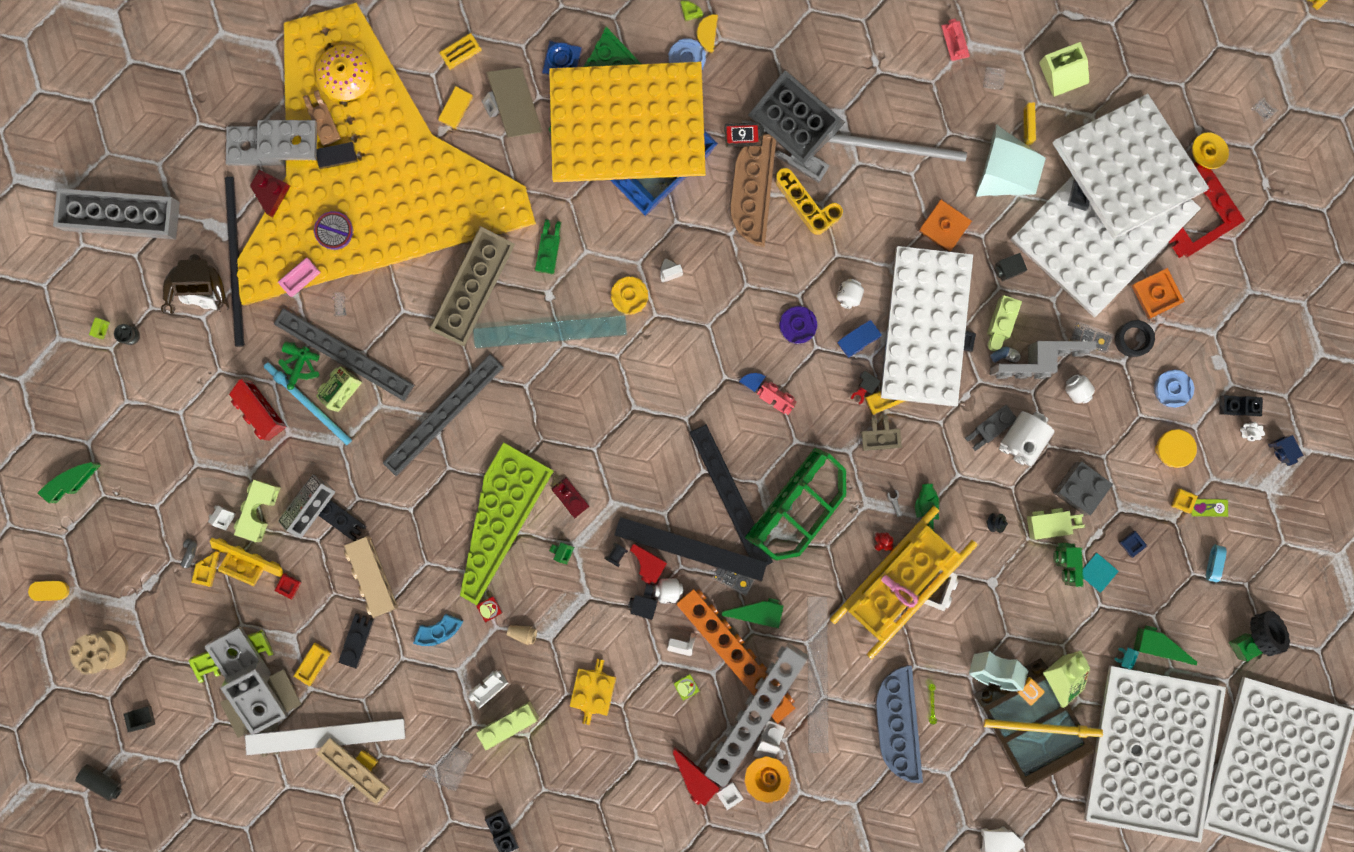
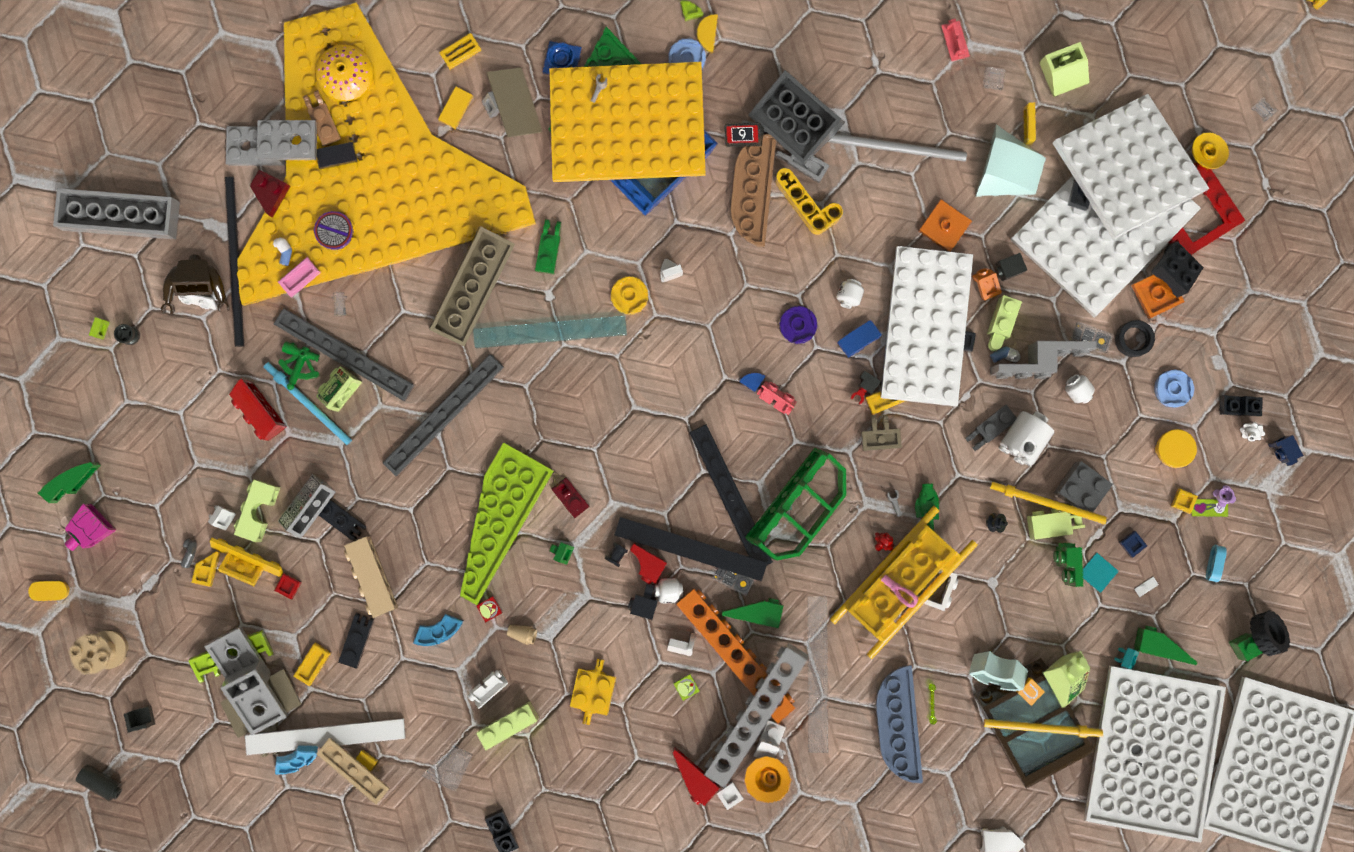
(87, 528): none -> dark pink torso
(285, 250): none -> arm
(300, 757): none -> dark azure tile
(599, 86): none -> light grey hand
(987, 283): none -> orange bracket
(1011, 491): none -> yellow bar
(1146, 586): none -> white piece
(1178, 269): none -> black brick
(1228, 492): none -> lavender plate

